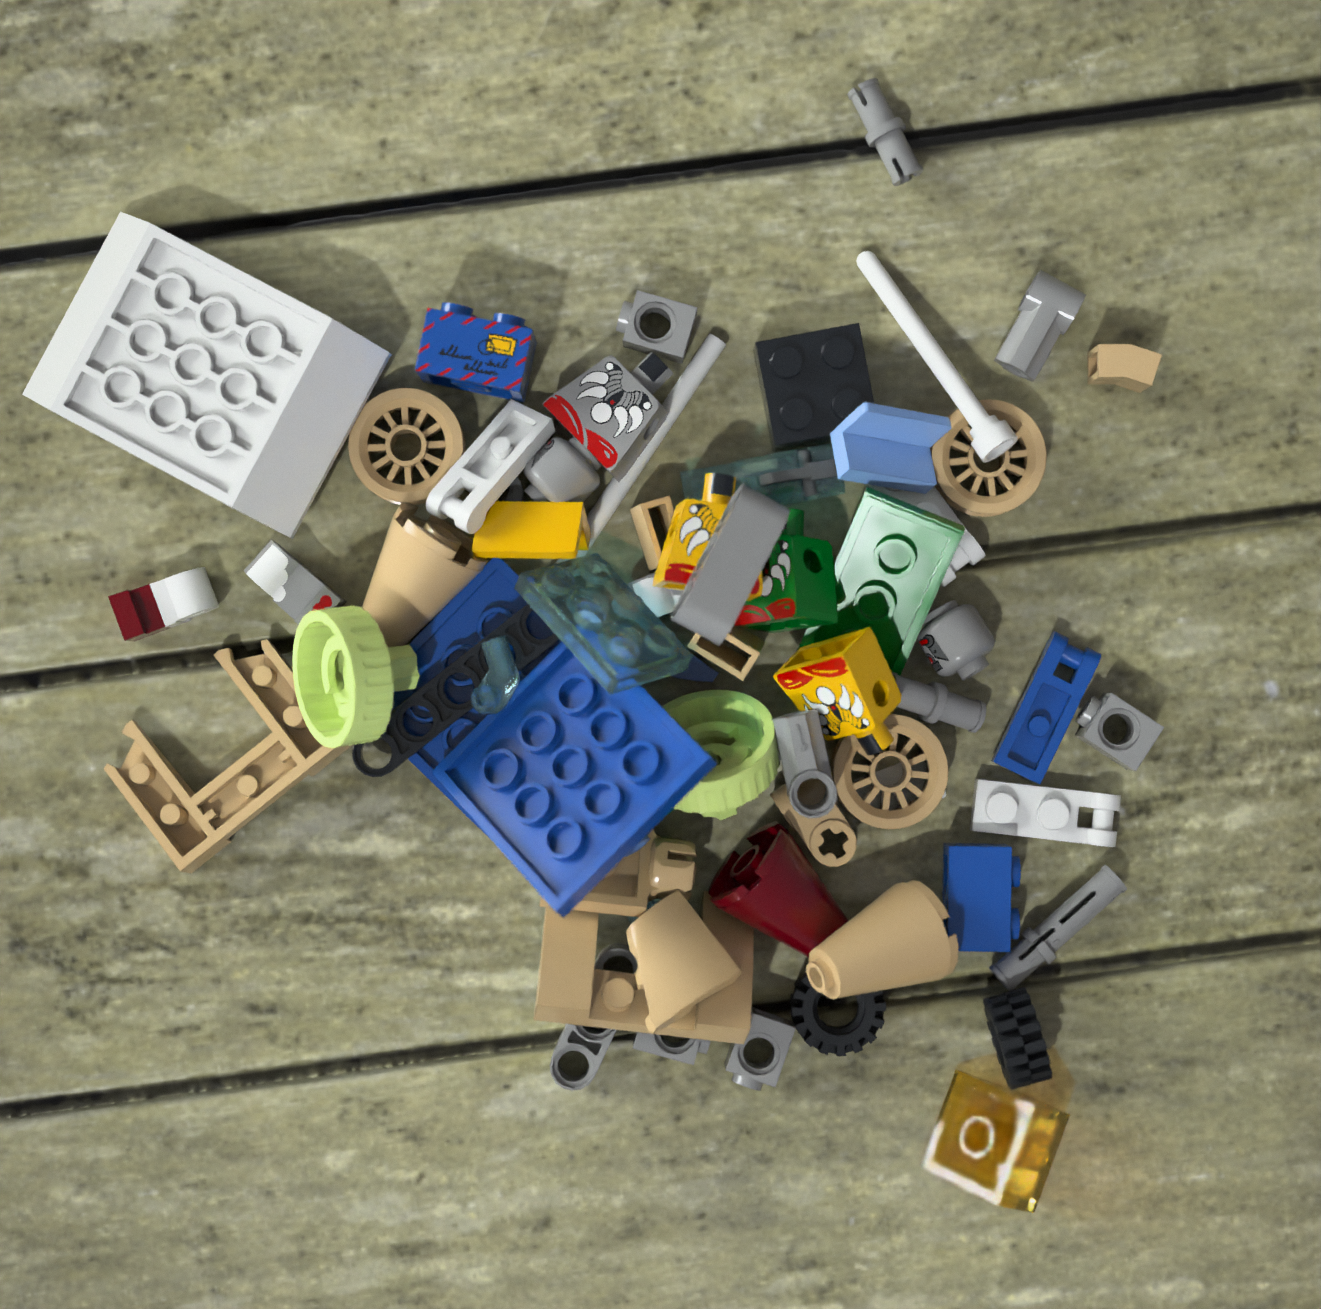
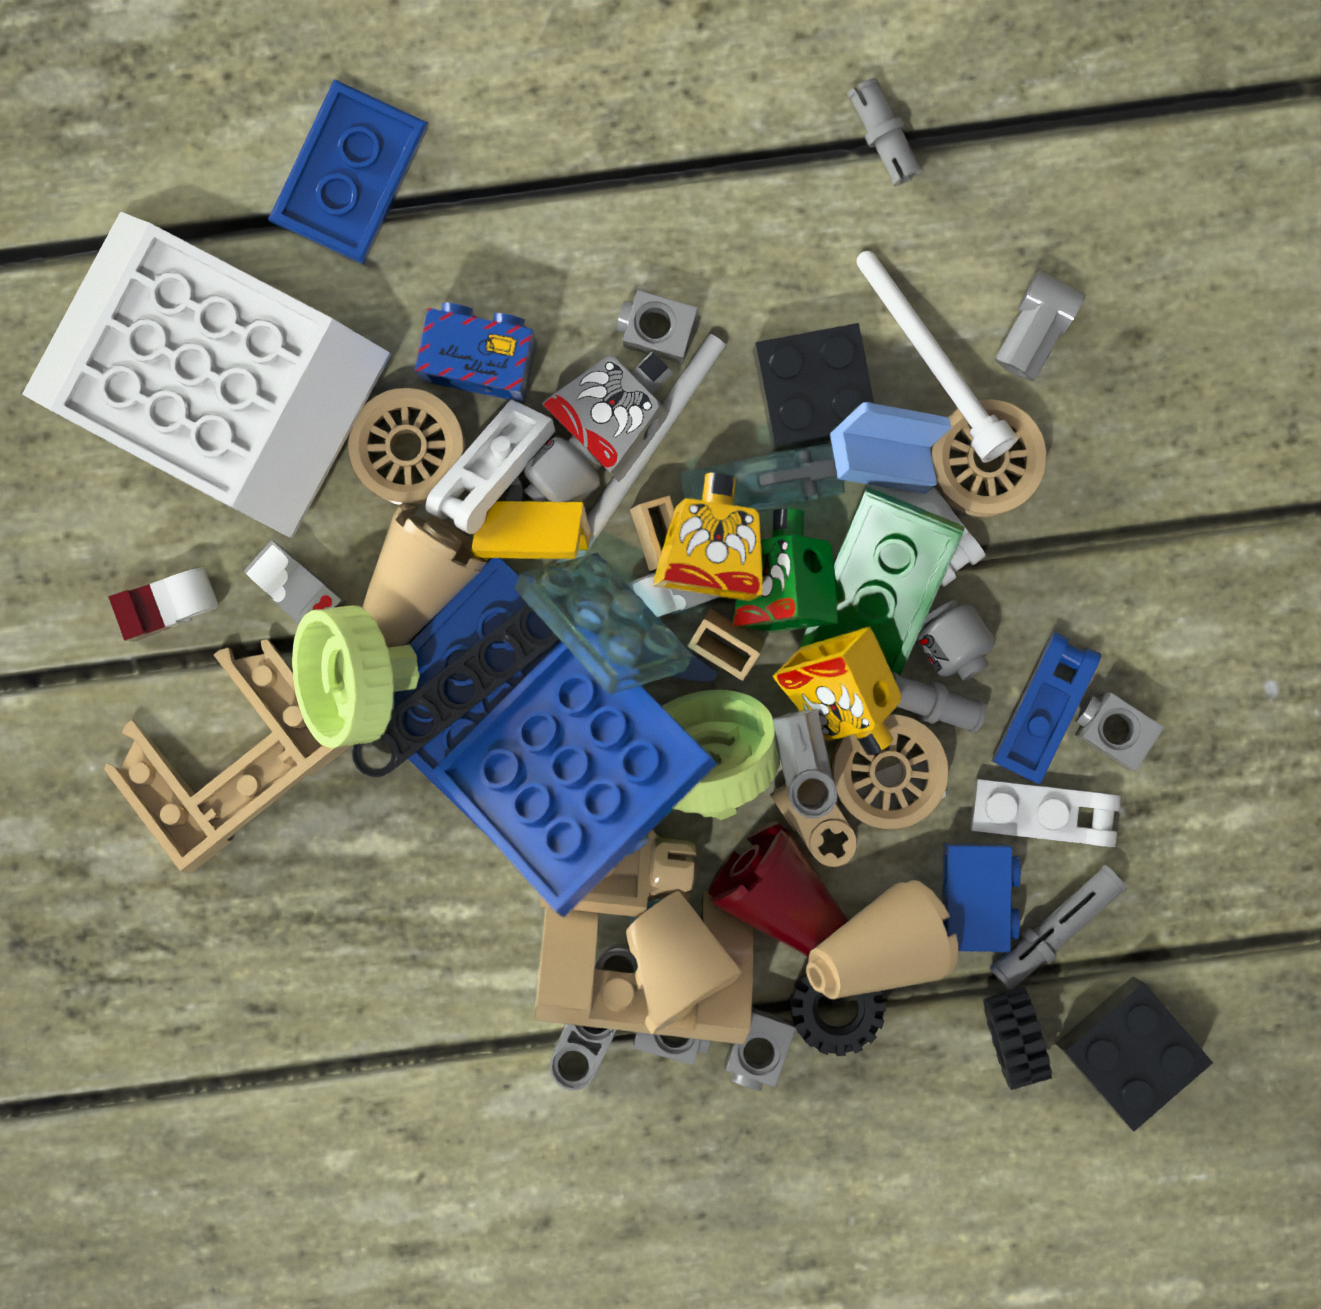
(348, 172): none -> blue tile
(500, 680): clear light blue arm -> none
(730, 564): light grey beam -> none
(995, 1142): clear yellow slope -> none
(1123, 366): tan piece -> none
(1134, 1053): none -> black brick

